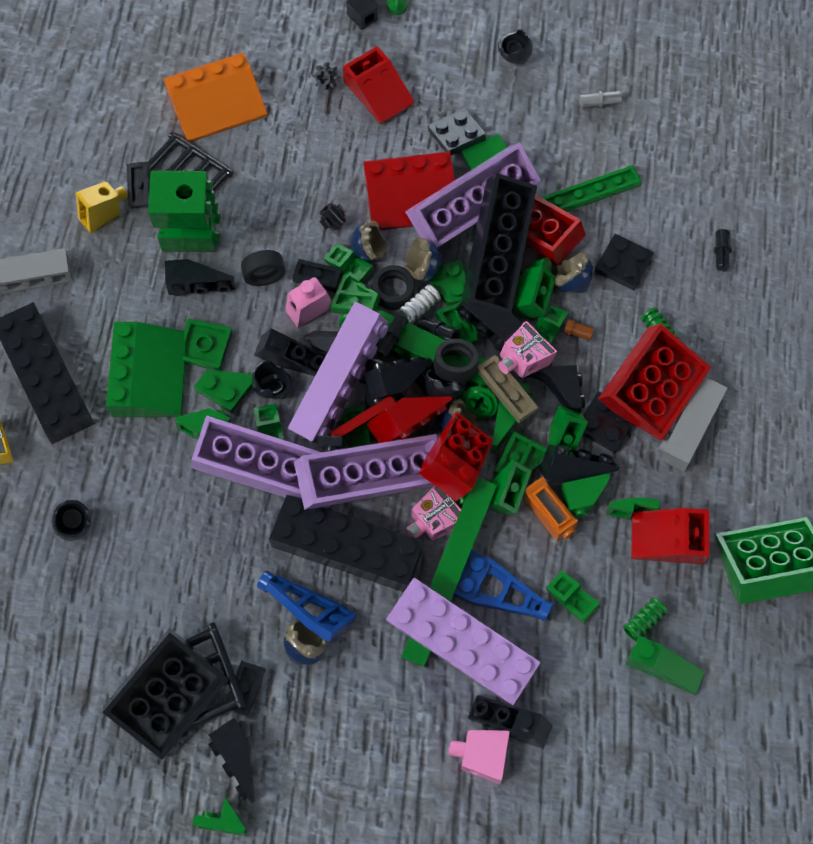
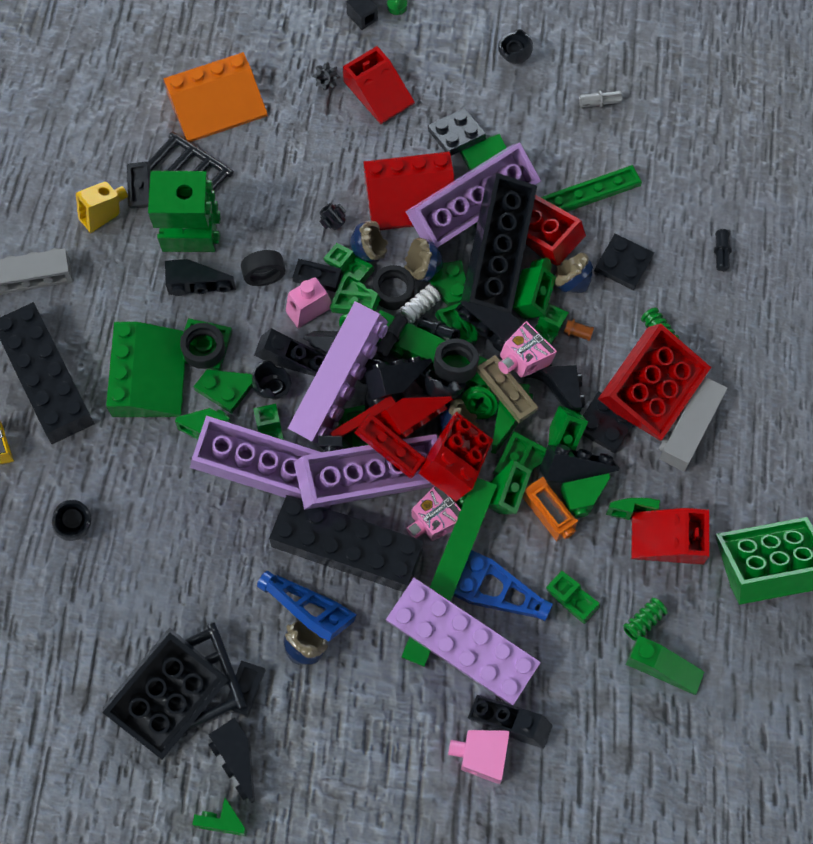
(197, 330): none -> black tyre
(390, 445): none -> red tile

